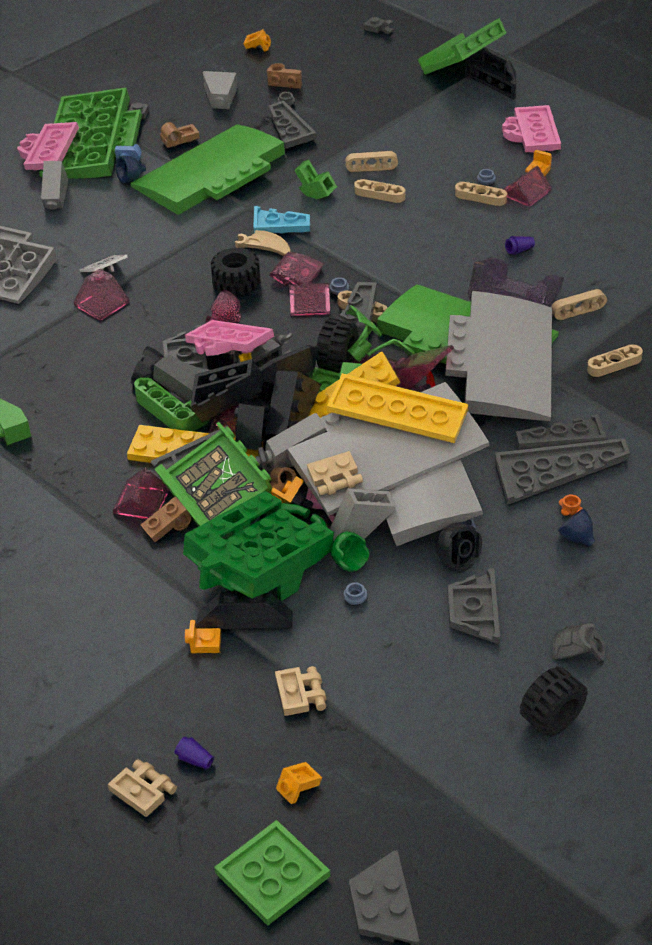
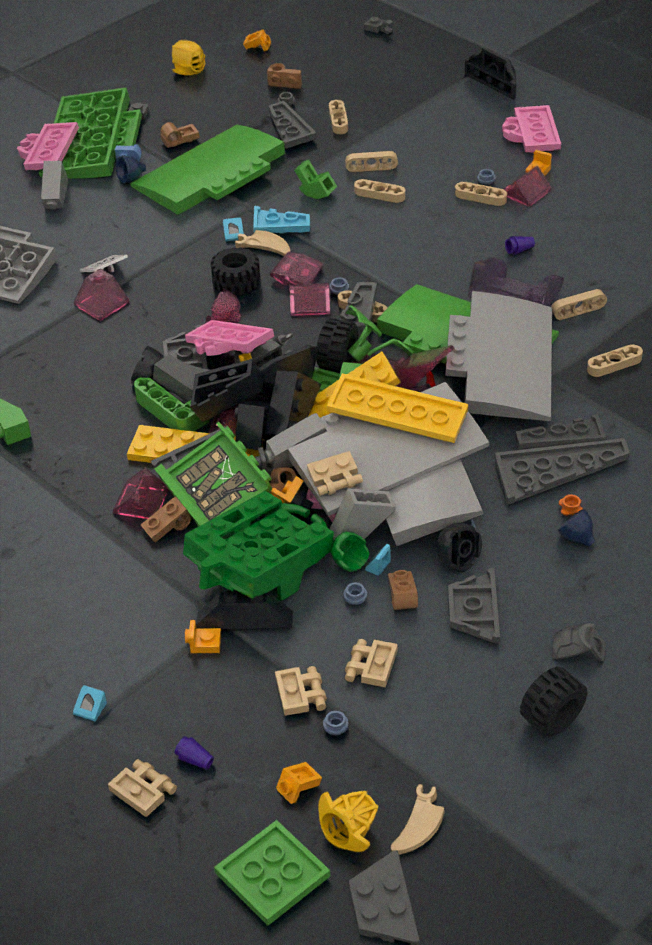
(89, 703): none -> medium azure slope
(184, 55): none -> yellow piece
(220, 88): light grey slope -> none
(232, 228): none -> medium azure slope
(338, 117): none -> tan beam
(338, 718): none -> sand blue plate
(357, 813): none -> yellow piece
(378, 664): none -> tan plate
(379, 561): none -> medium azure slope
(403, 590): none -> medium nougat plate
(421, 824): none -> tan piece
(461, 47): bright green panel -> none

